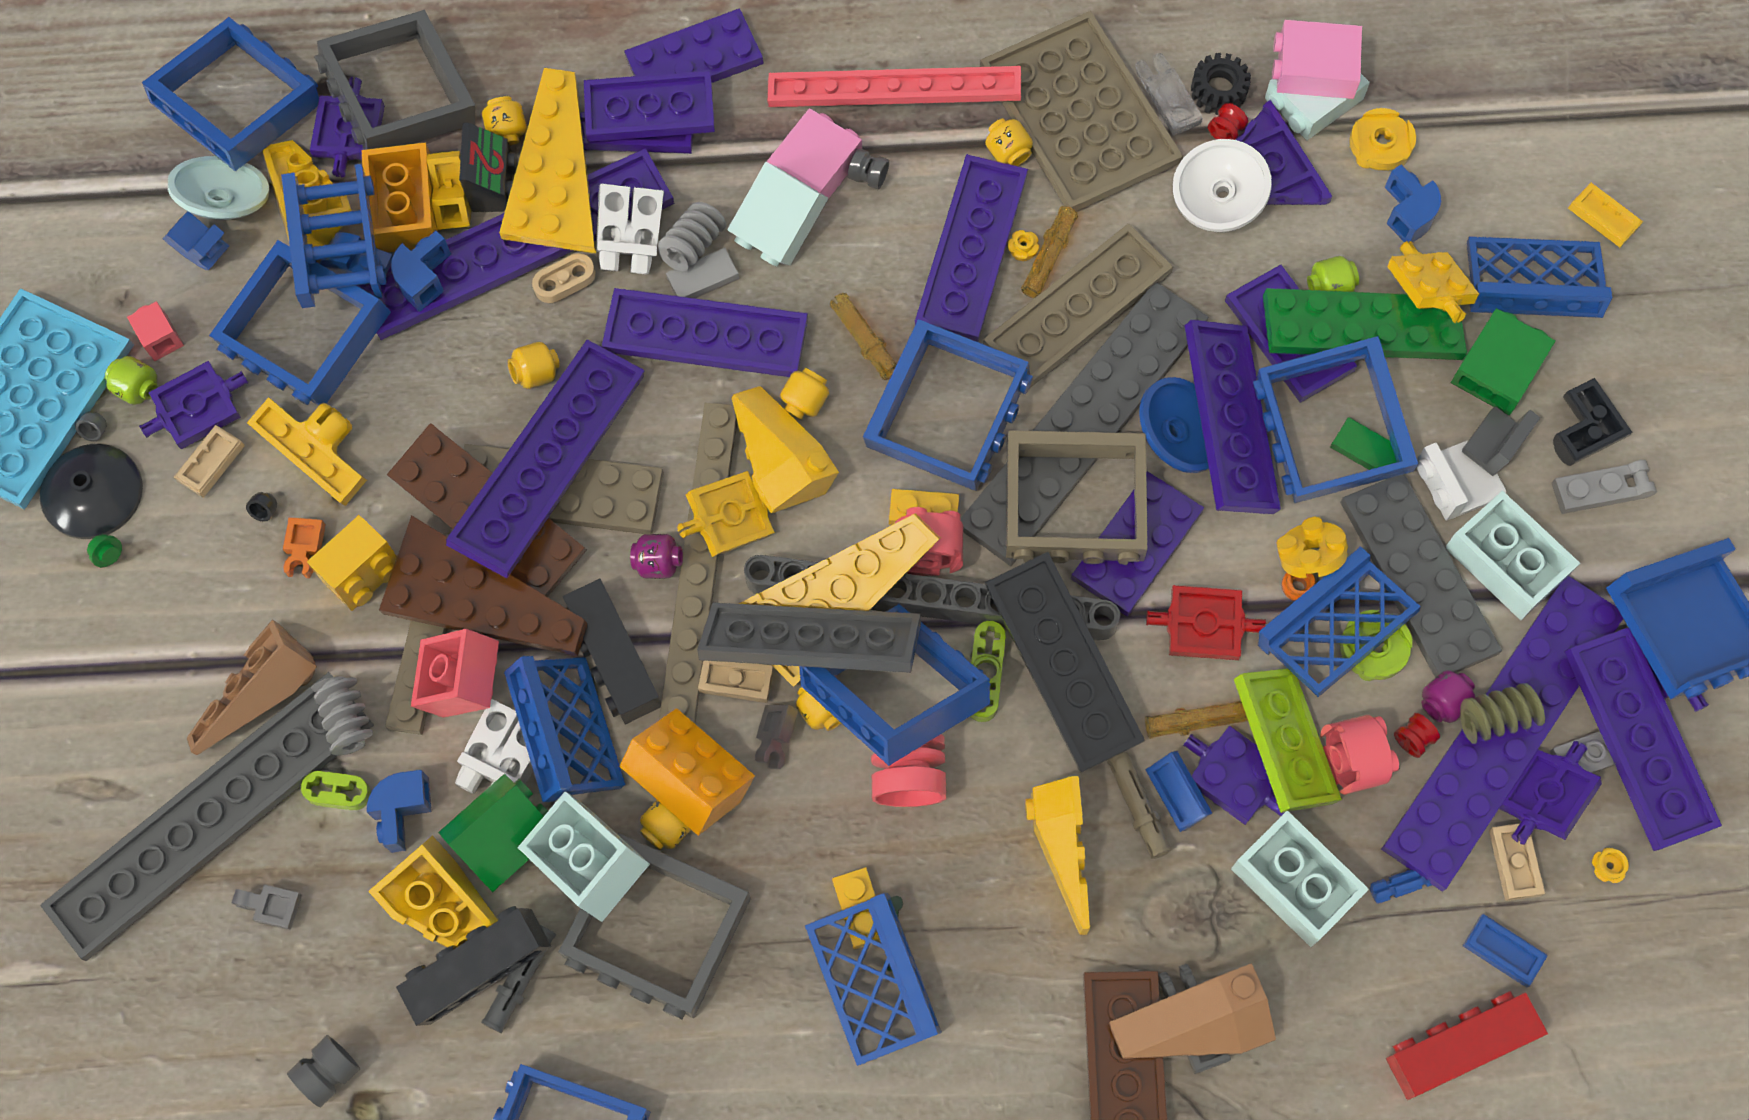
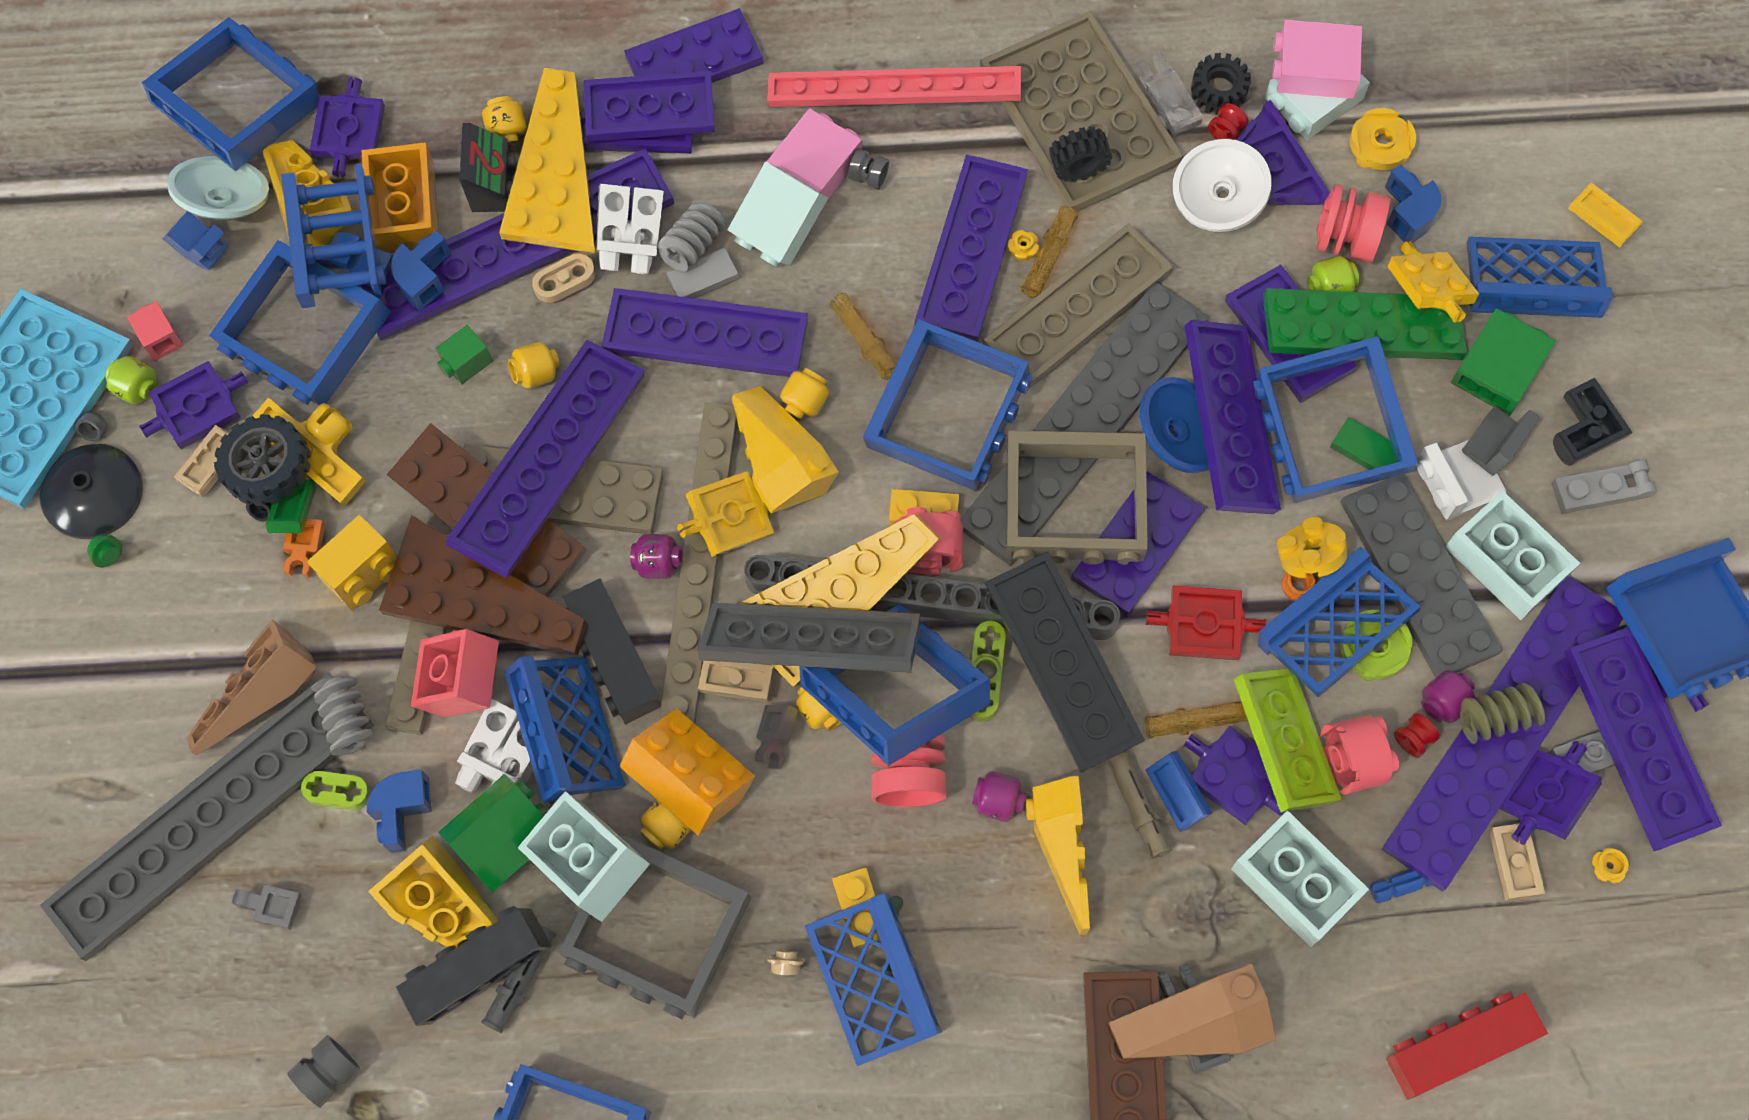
(280, 473): none -> black wheel
(291, 512): none -> green tile
(384, 34): dark grey window -> none
(448, 197): yellow brick -> none
(463, 355): none -> green brick
(785, 962): none -> tan plate
(998, 796): none -> magenta head
(1009, 142): yellow head -> none
(1080, 154): none -> black tyre
(1352, 223): none -> coral wheel
(1505, 950): blue tile -> none

